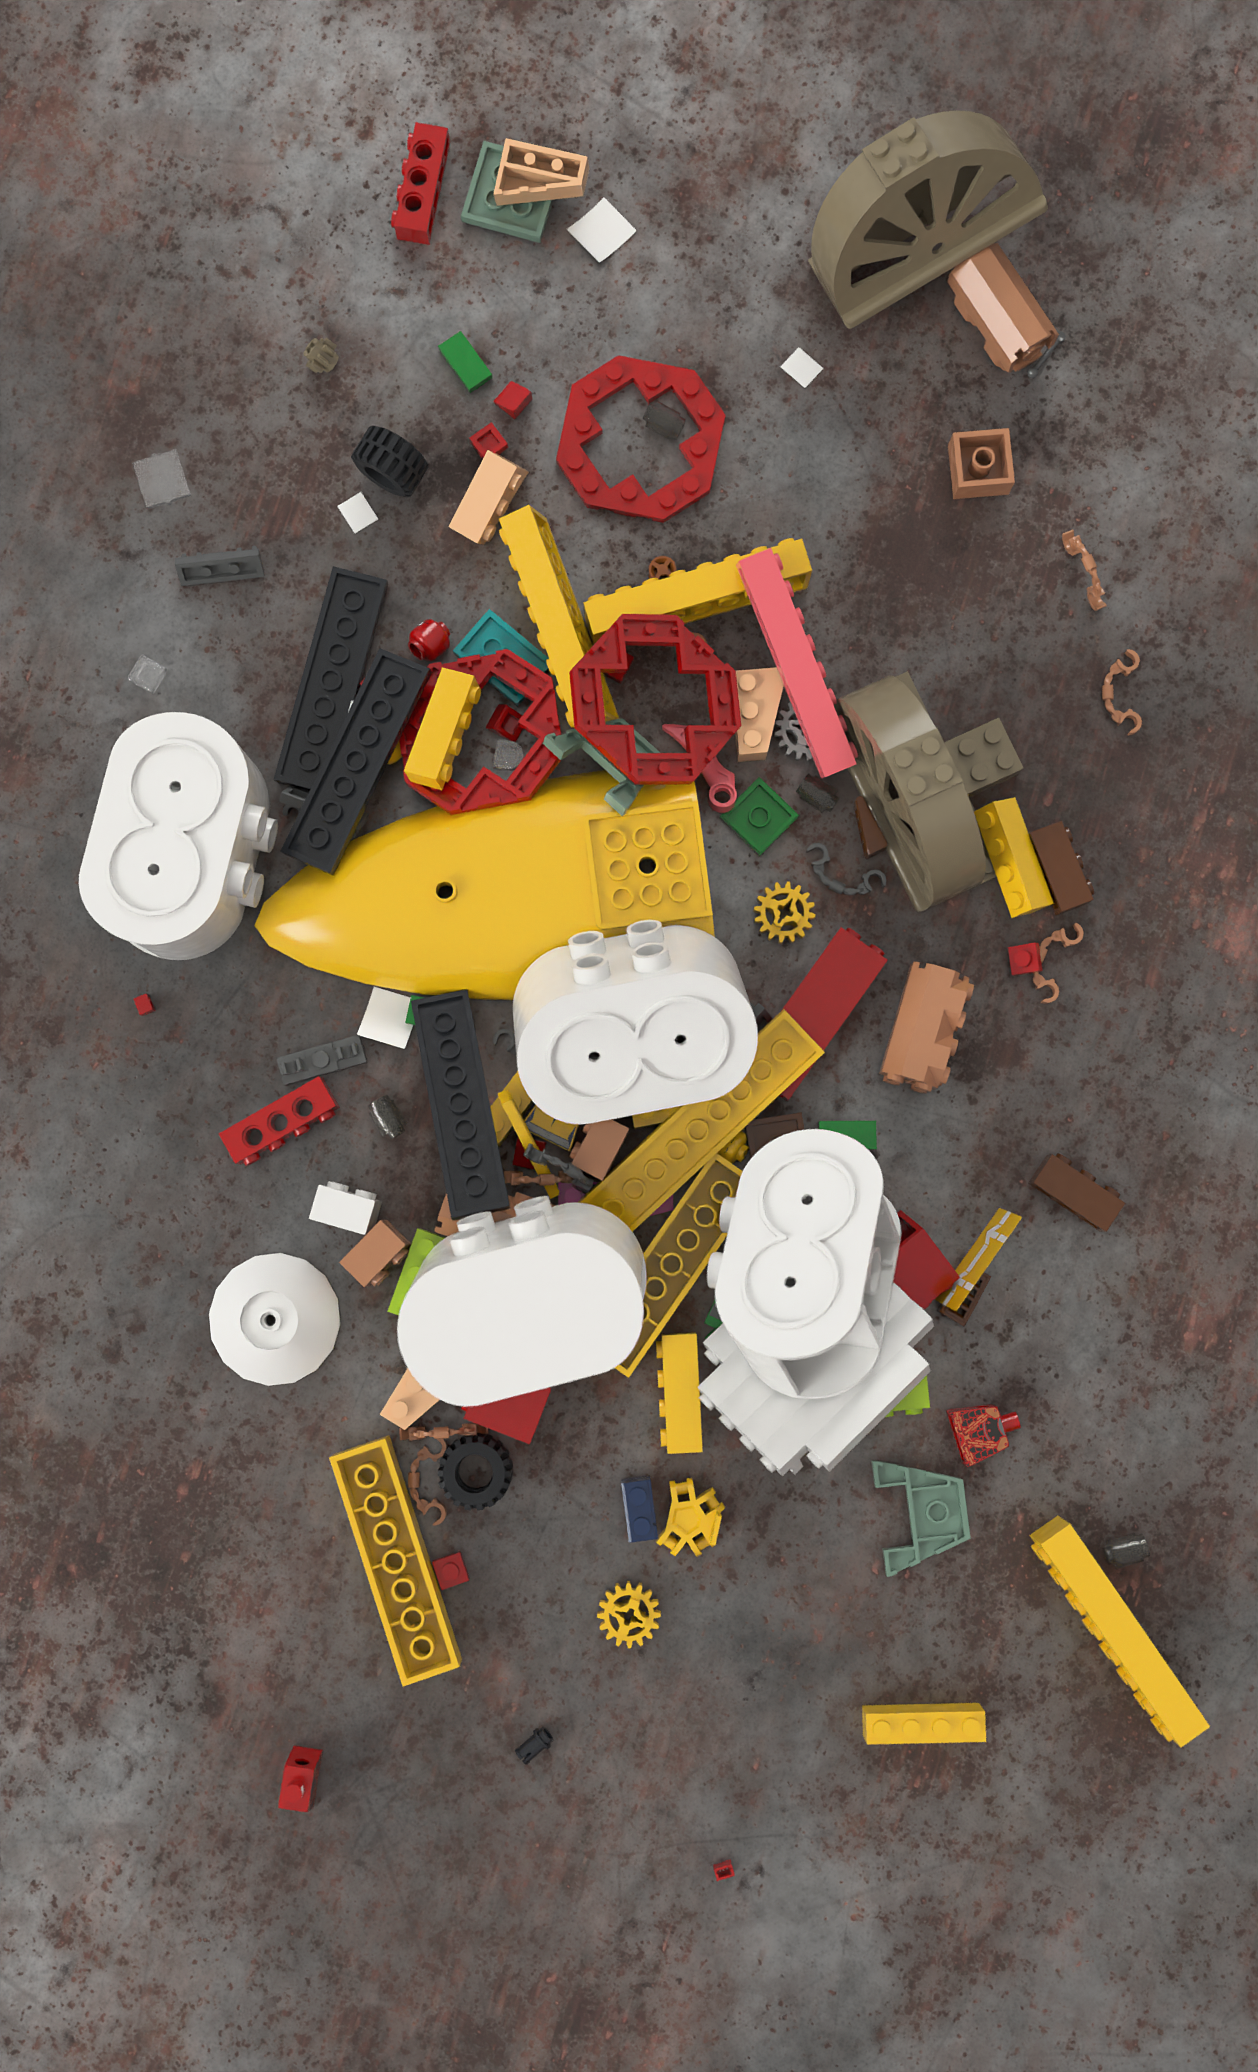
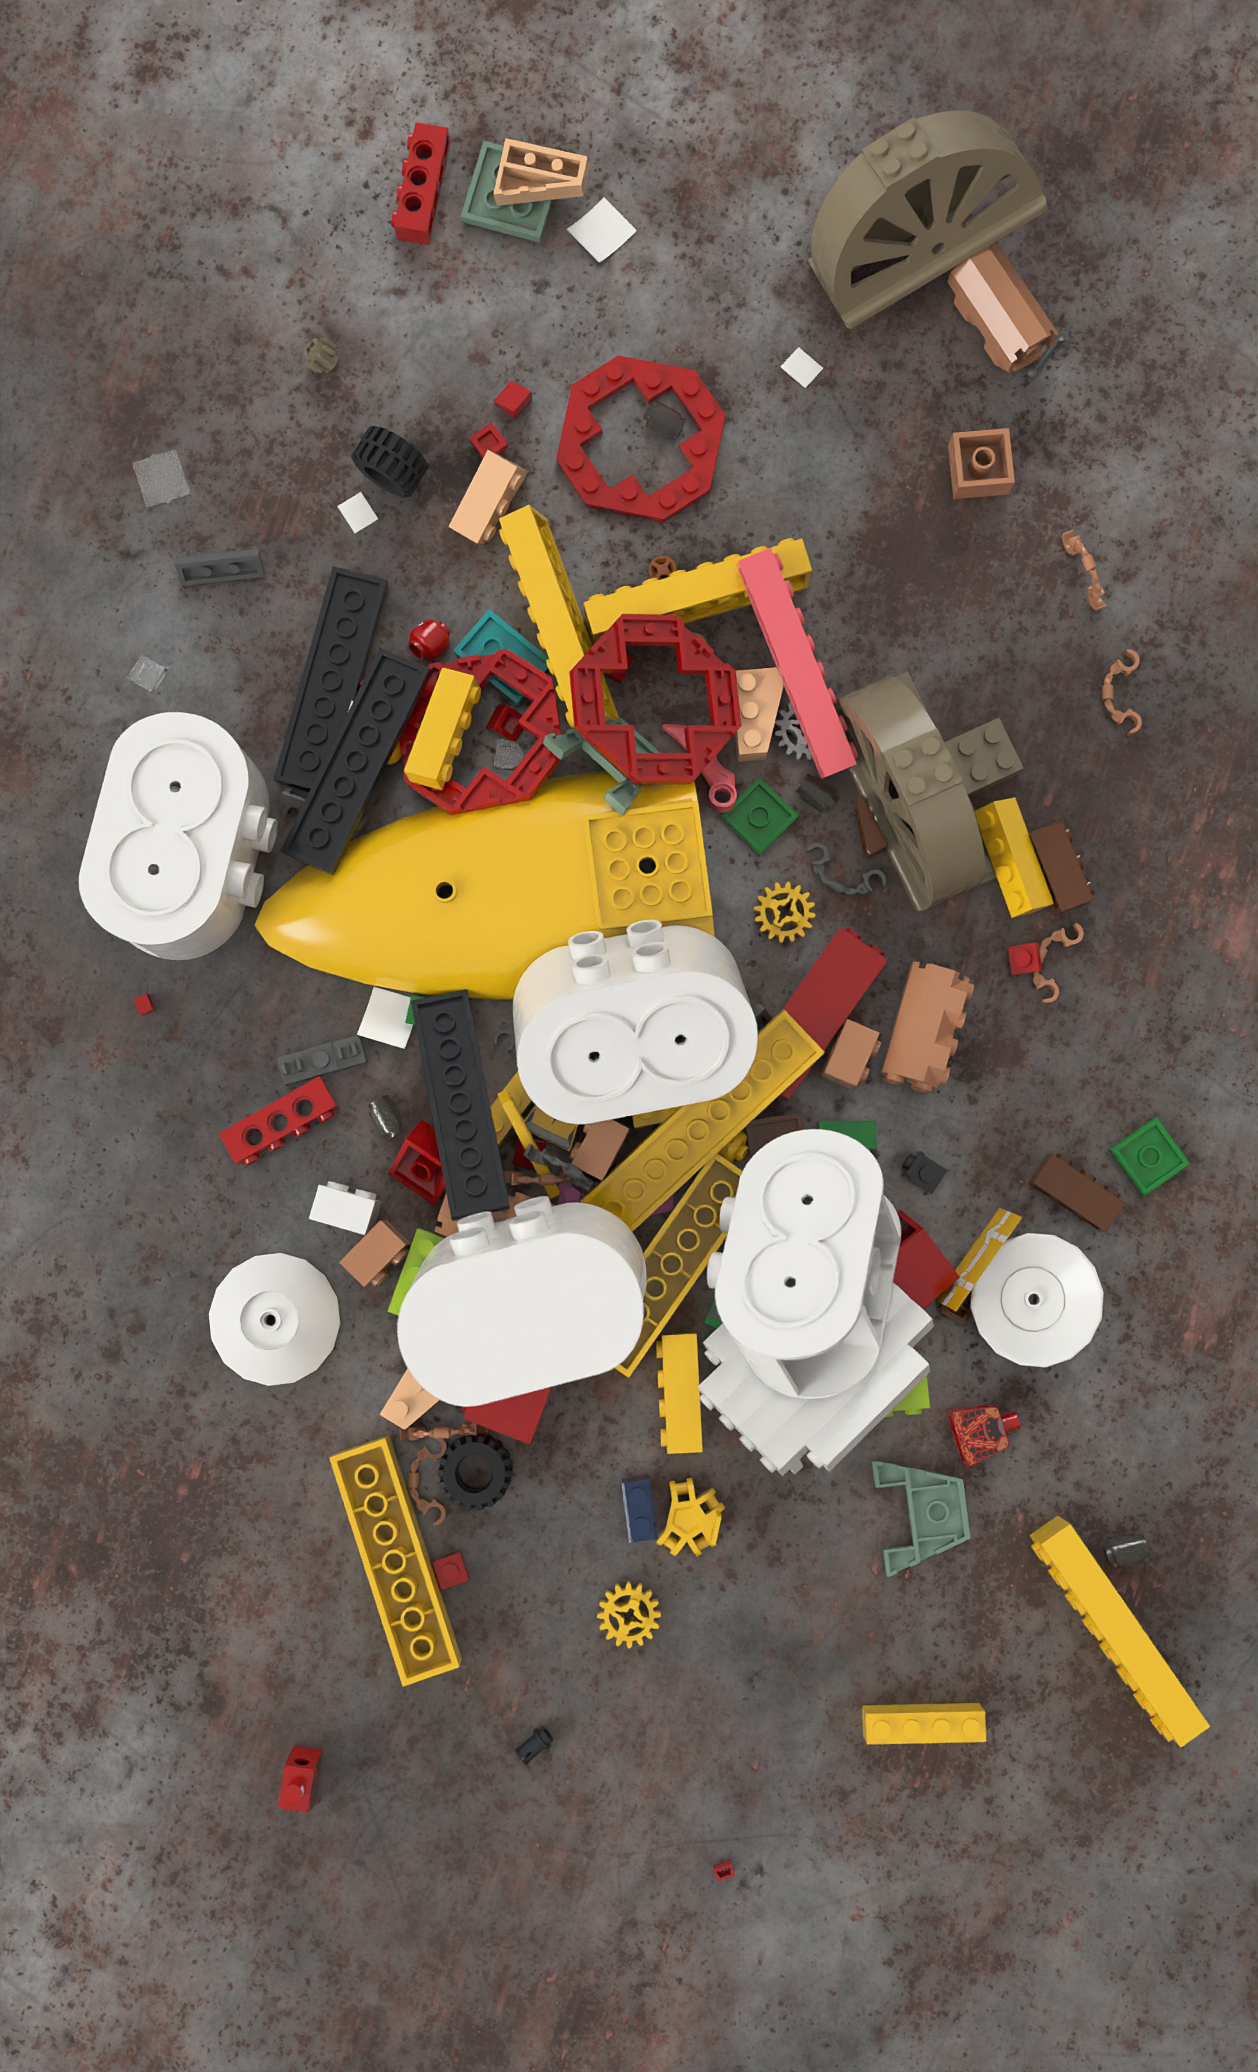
(419, 1164): none -> red slope
(465, 362): green tile -> none
(850, 1055): none -> nougat brick
(923, 1171): none -> black bracket
(1066, 1306): none -> white dish
(1149, 1156): none -> green tile

